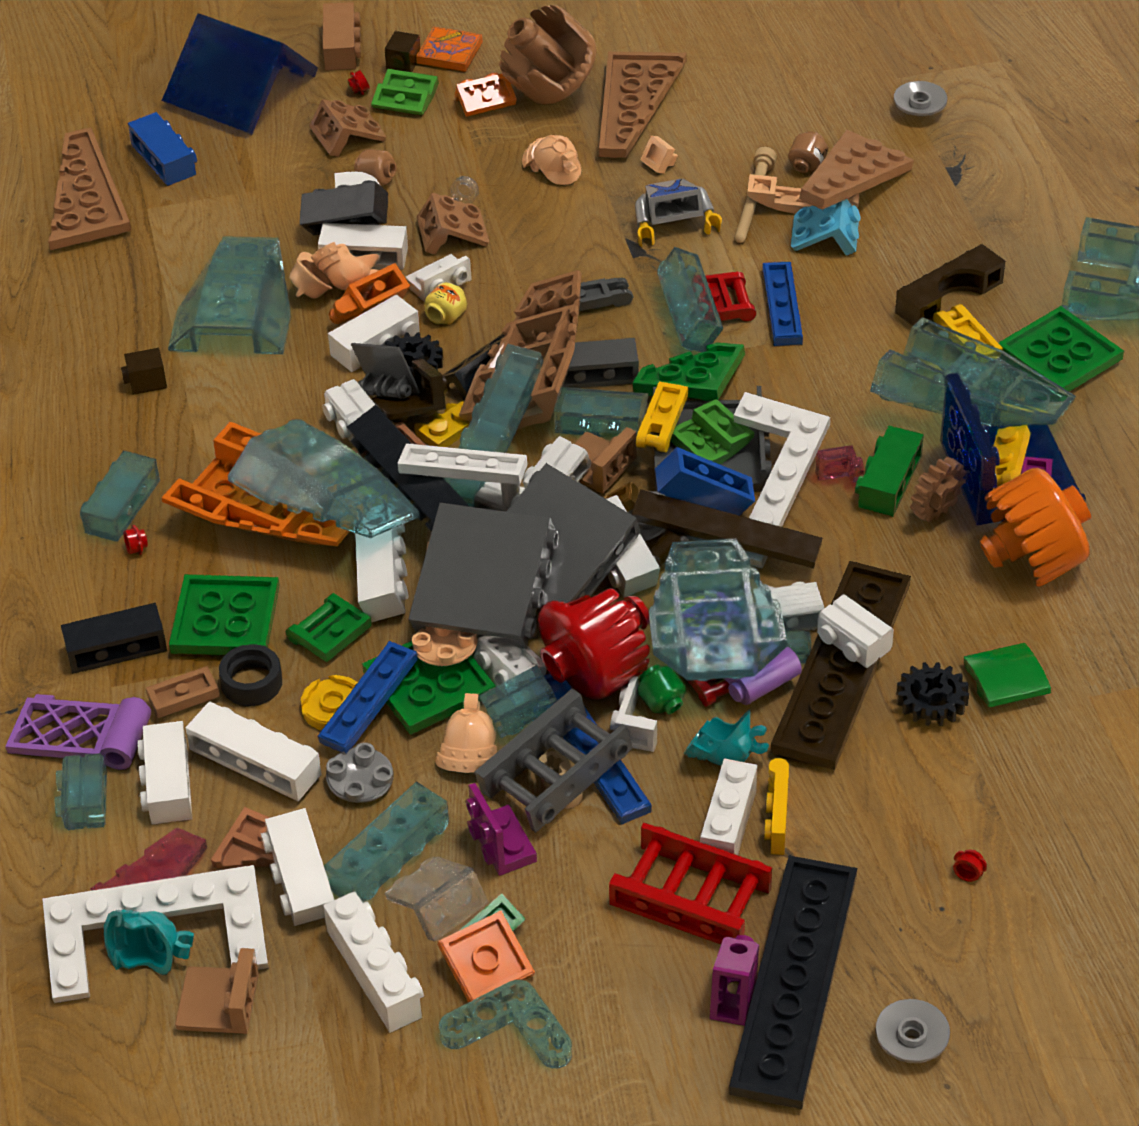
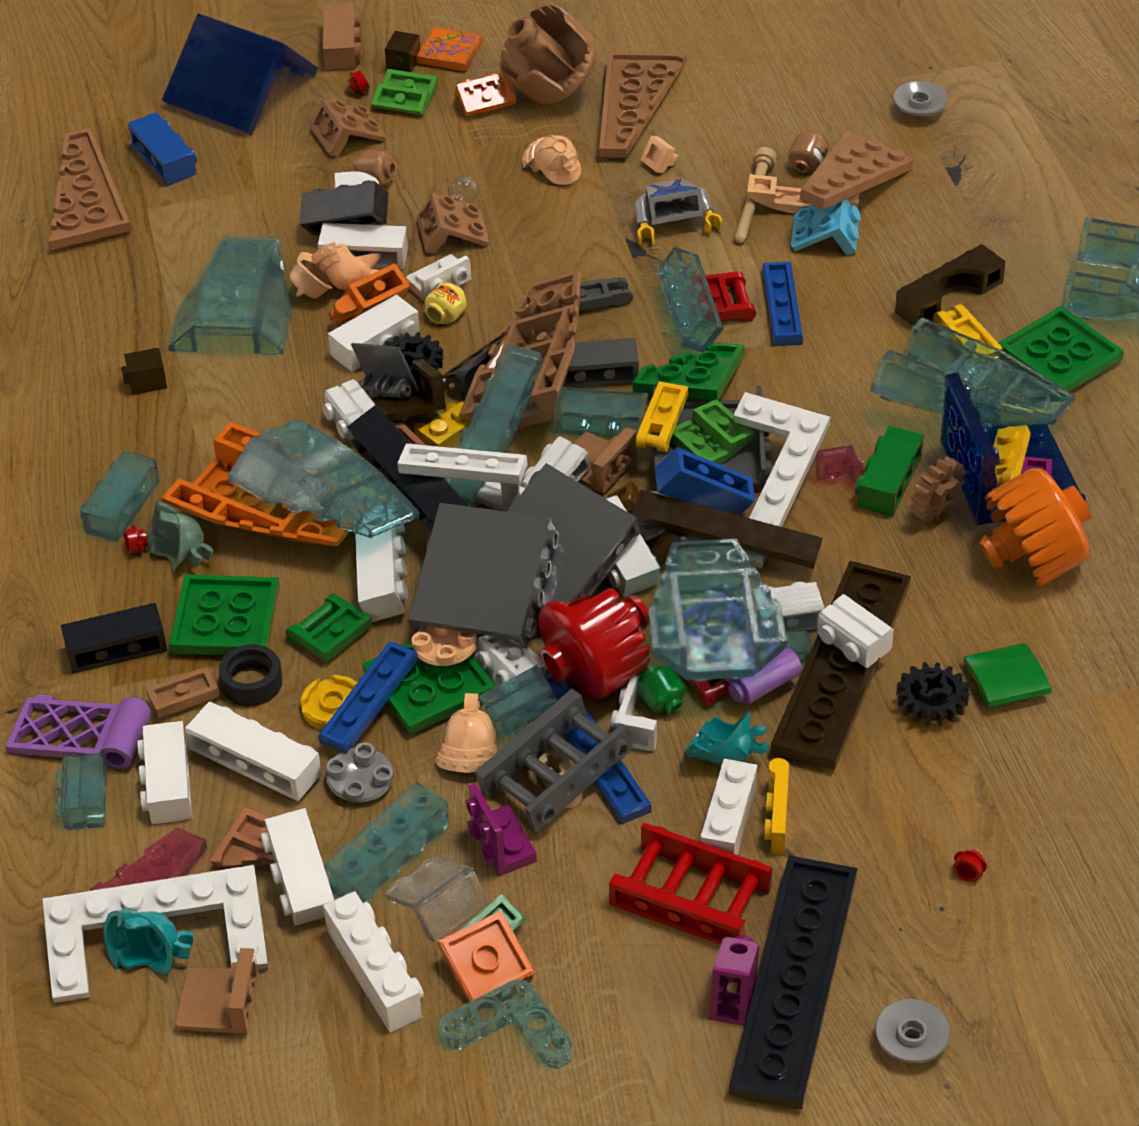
(176, 537): none -> sand green helmet

